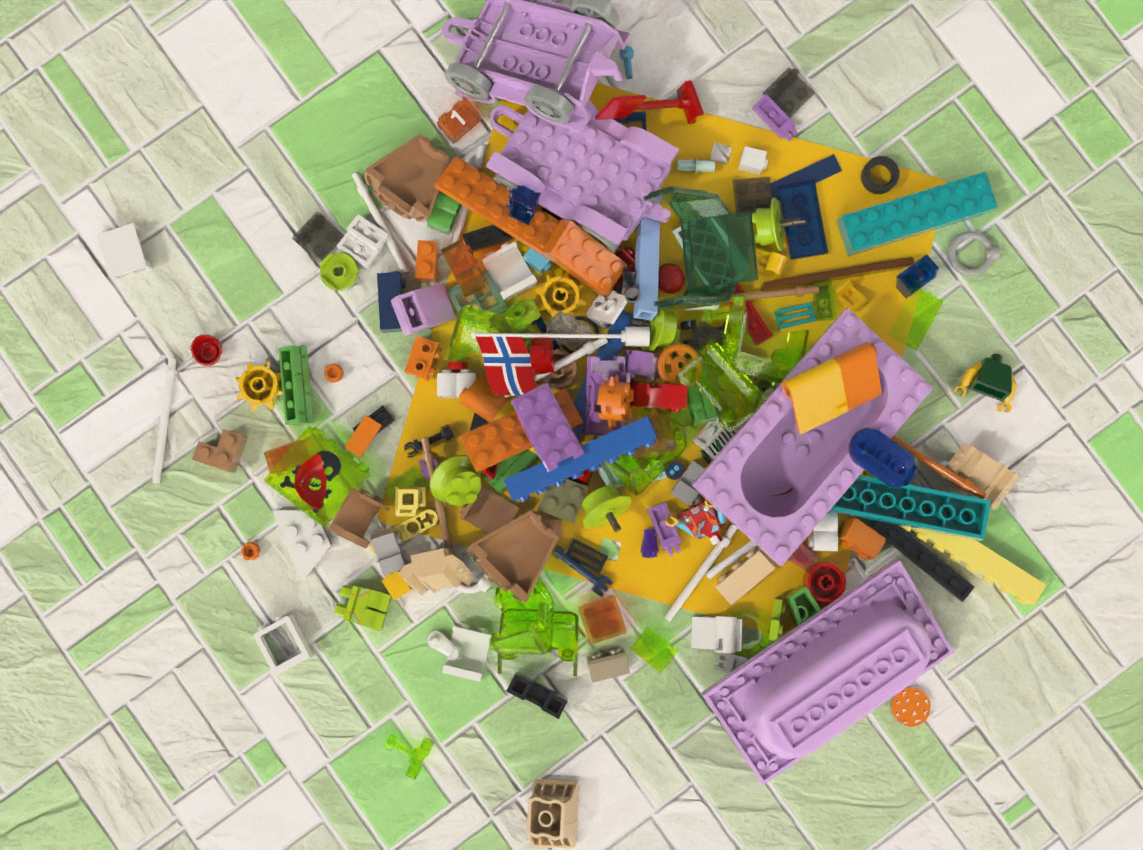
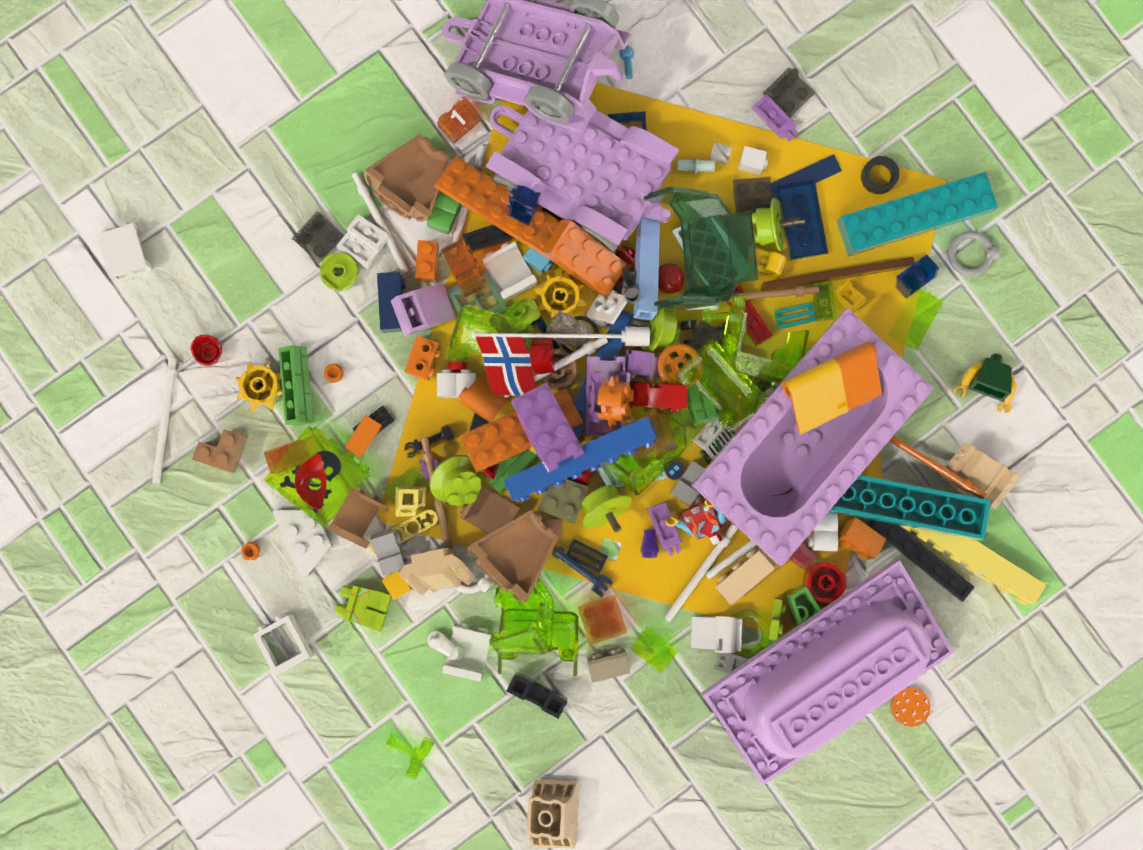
(624, 105): red piece -> none
(882, 457): clear blue tile -> none

